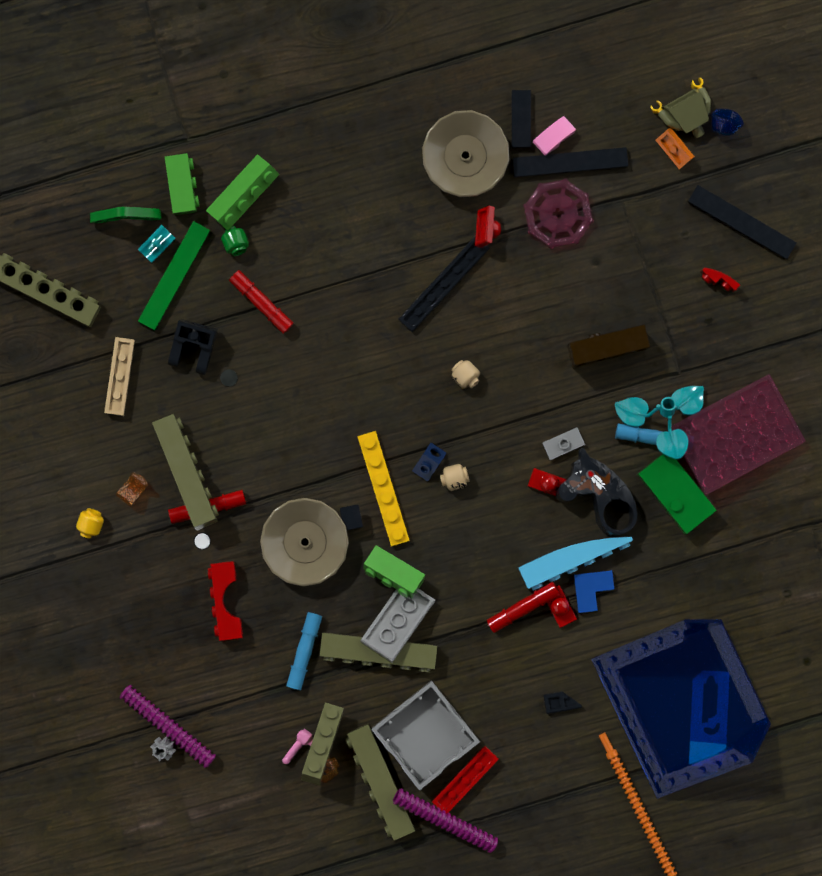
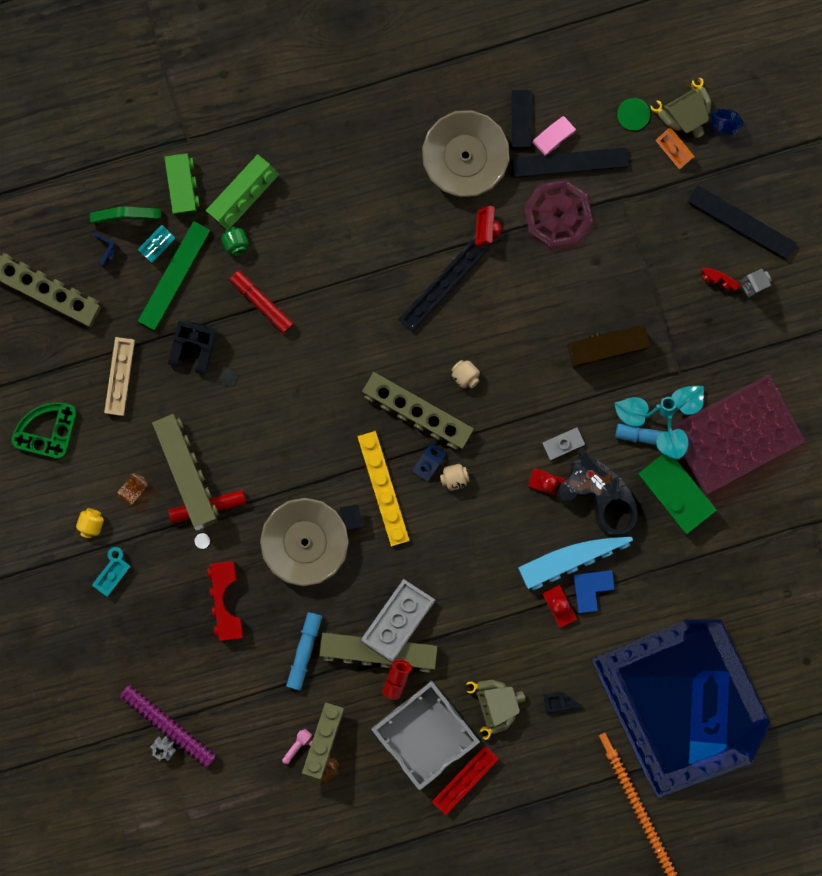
(56, 439): none -> green beam
(110, 253): none -> dark blue bracket
(112, 573): none -> teal hinge
(377, 382): none -> olive brick
(380, 780): olive brick -> none
(393, 572): bright green brick -> none
(396, 679): none -> red pin
(445, 820): magenta piece -> none
(497, 704): none -> olive torso
(523, 607): red piece -> none
(633, 114): none -> green piece
(756, 282): none -> light grey slope

